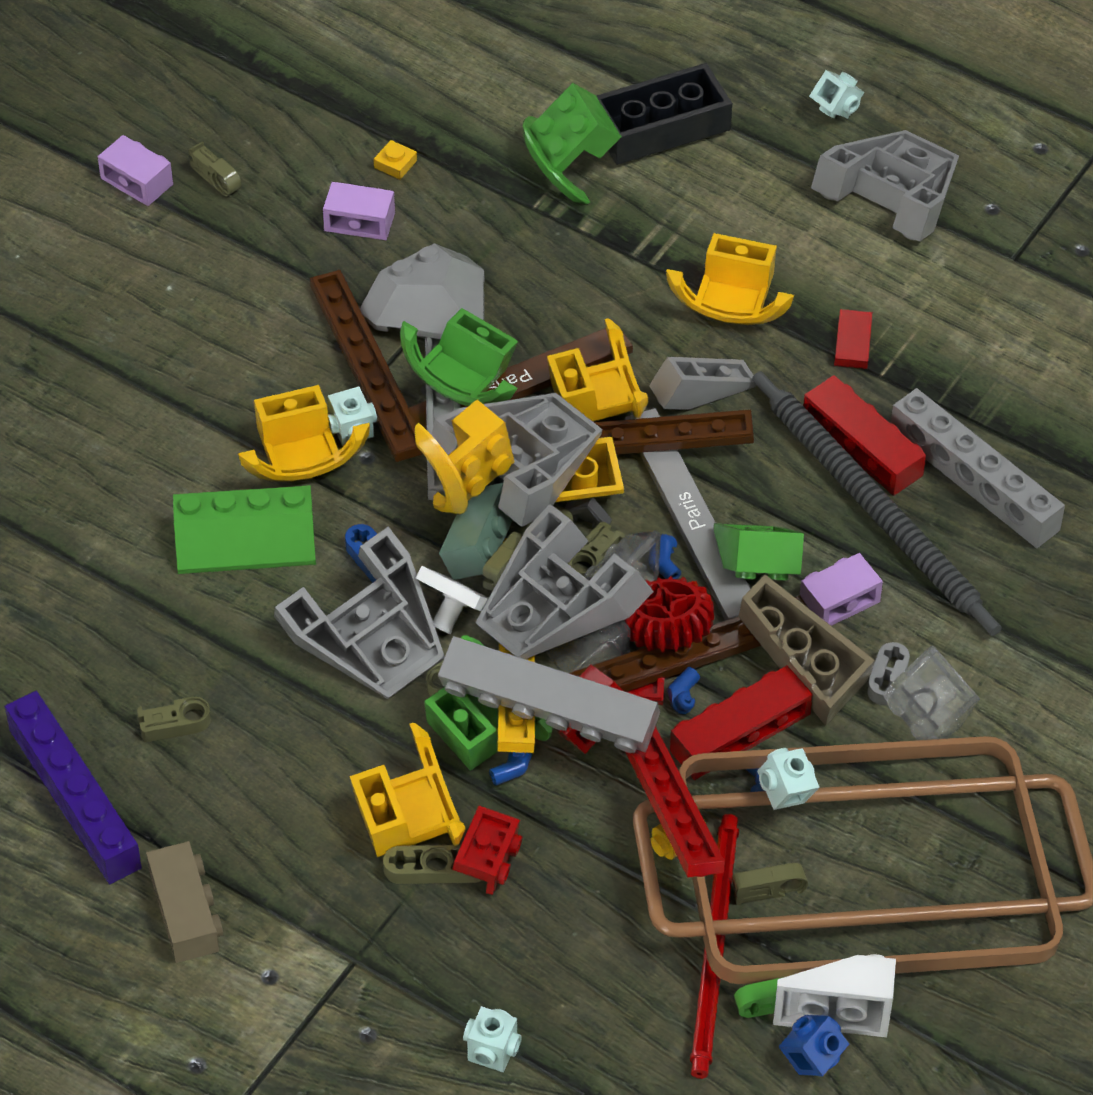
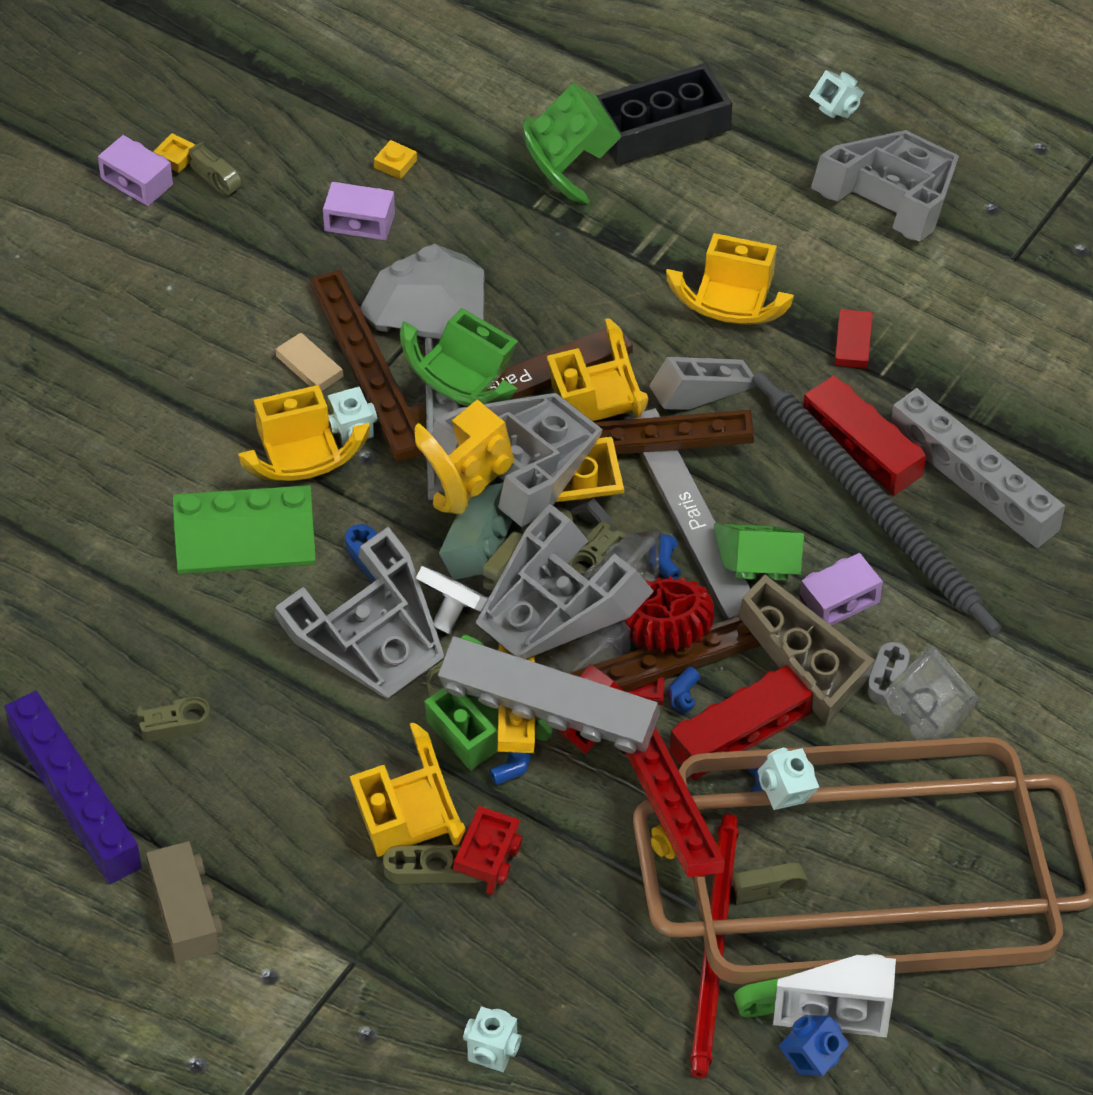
(175, 151): none -> yellow plate
(309, 362): none -> tan tile

